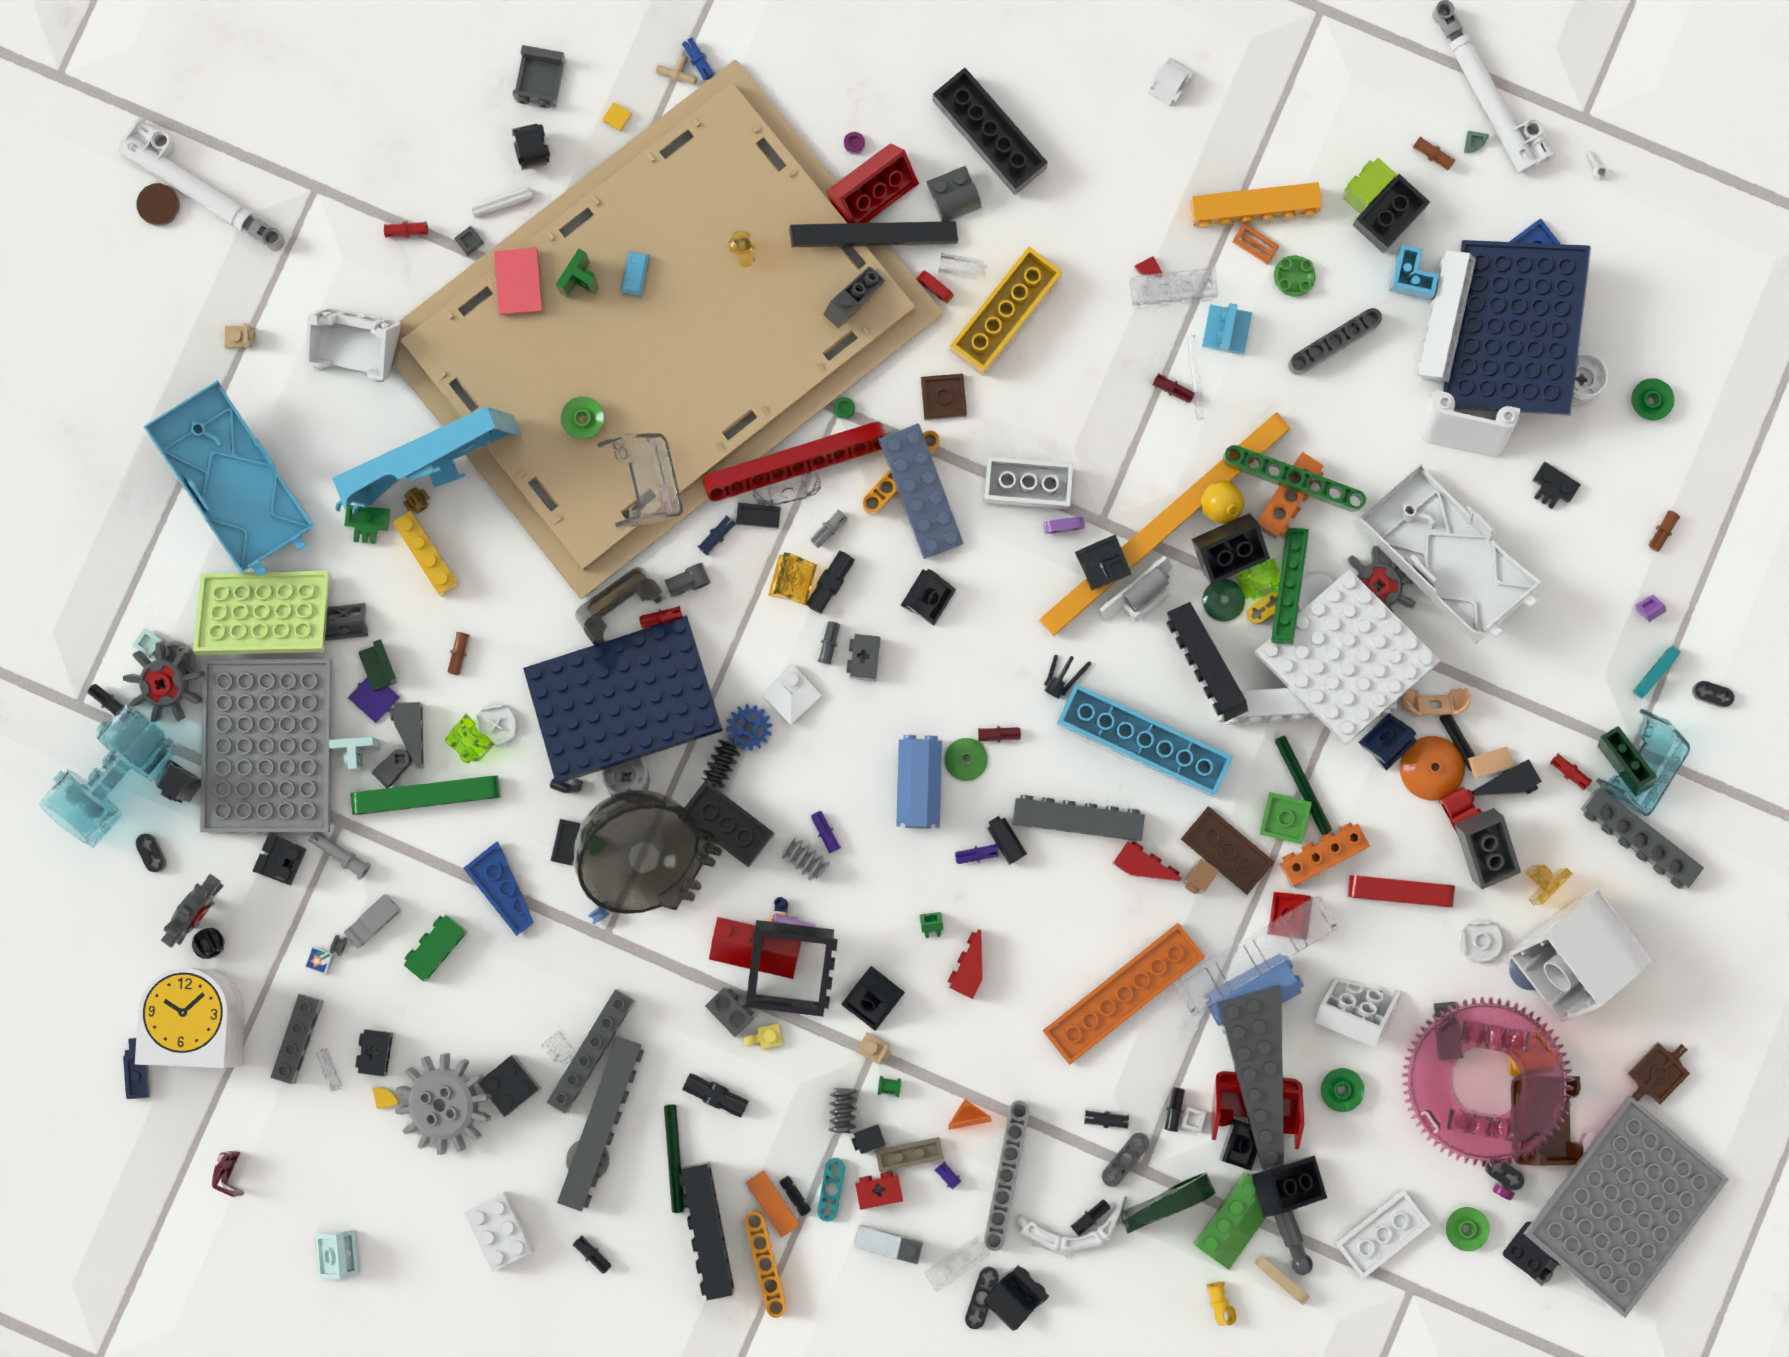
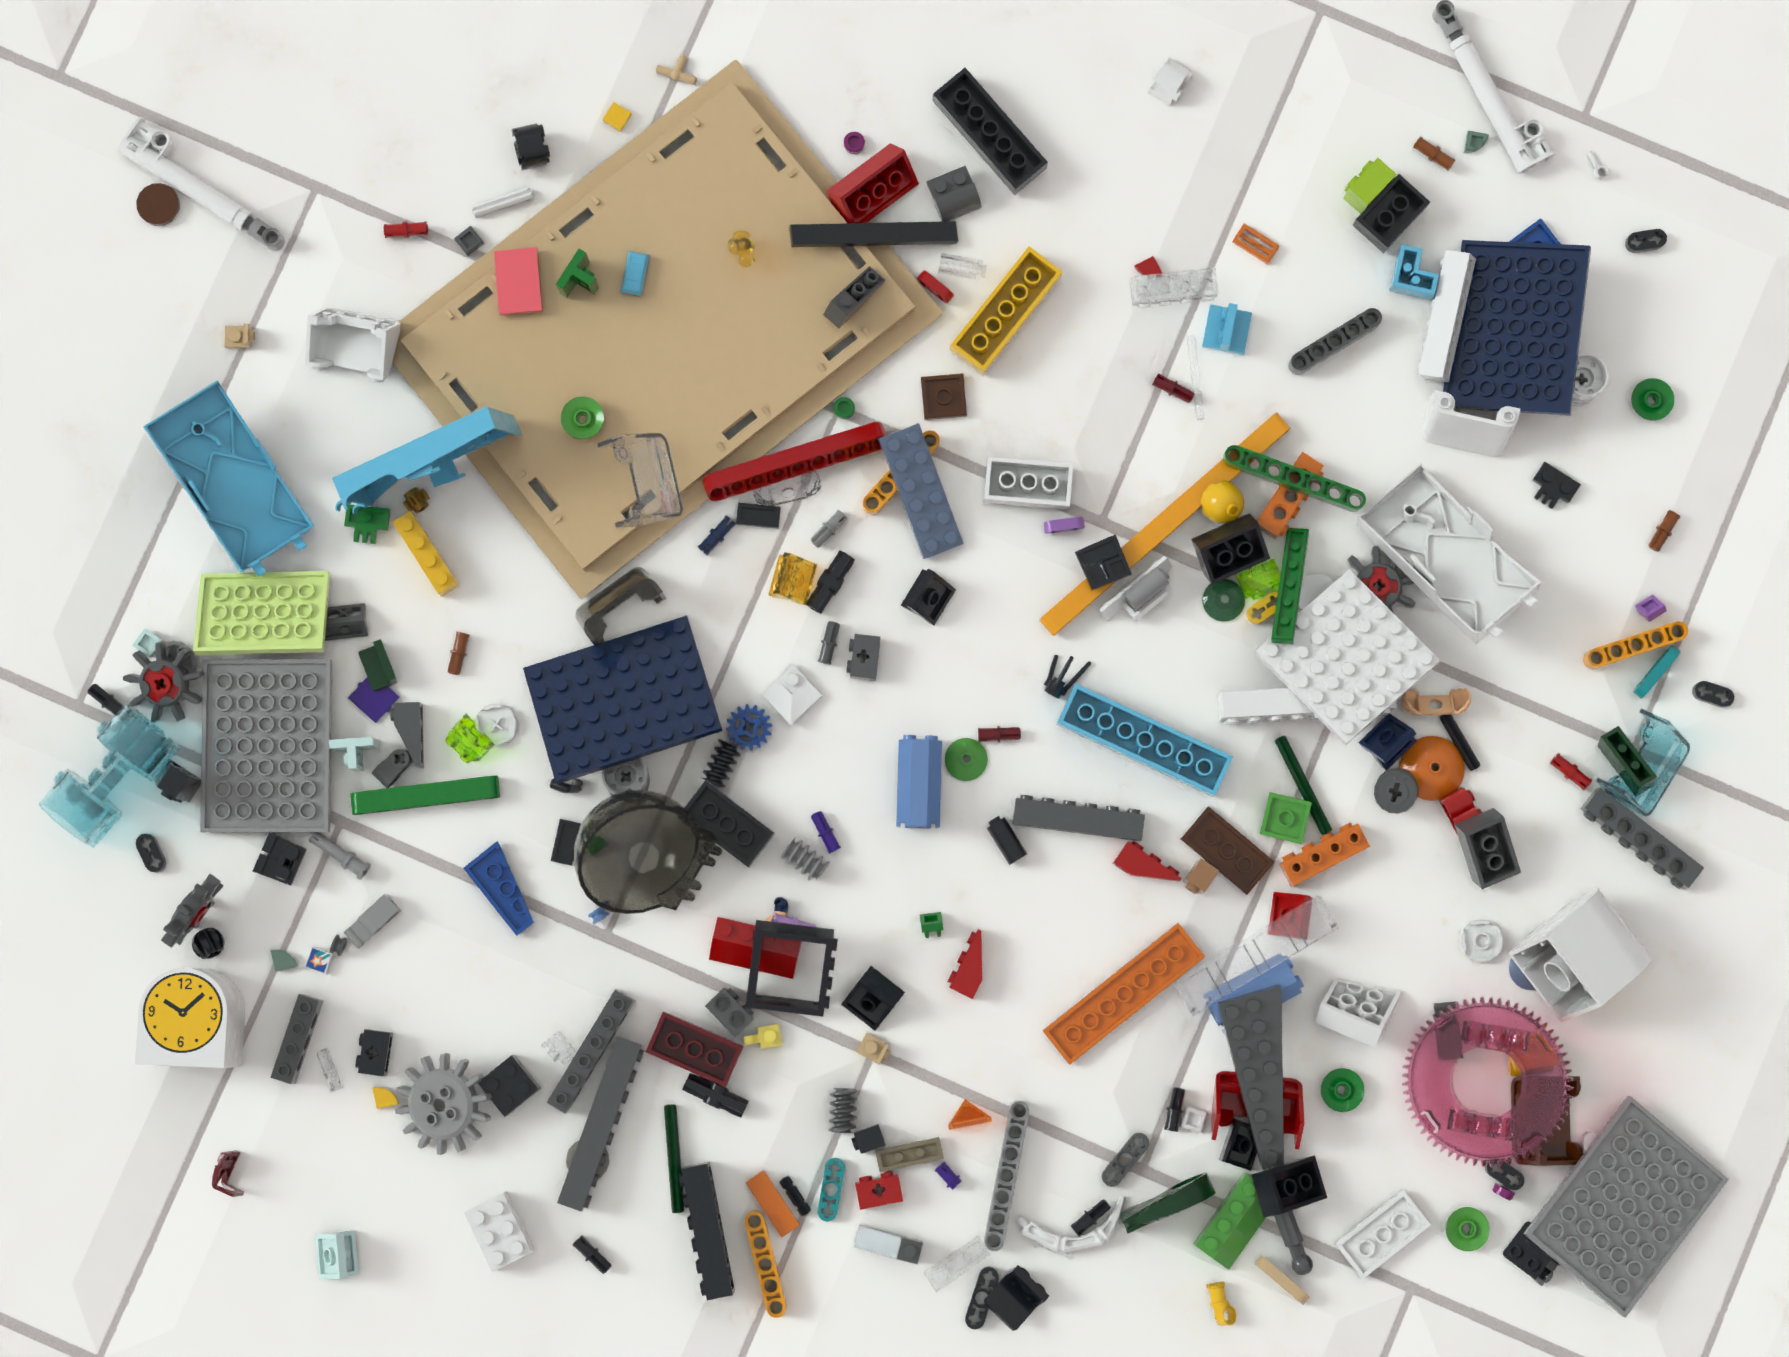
(135, 1075): dark blue hinge -> none
(282, 960): none -> sand green tile
(434, 947): green brick -> none
(539, 76): dark grey panel -> none
(660, 617): red axle -> none
(693, 578): dark grey piece -> none
(694, 1049): none -> dark red brick
(698, 59): blue pin -> none
(889, 1086): green bush -> none
(976, 854): dark purple axle -> none
(1106, 1119): black pin -> none
(1207, 661): black brick -> none
(1256, 204): light orange brick -> none
(1294, 275): bright green dish -> none
(1401, 891): red beam -> none
(1404, 800): none -> dark grey piece
(1490, 762): light nougat tile -> none
(1513, 781): black slope -> none
(1547, 882): clear yellow bracket -> none
(1644, 640): none -> light orange beam
(1646, 245): none -> black beam
(1658, 1073): reddish brown plate -> none

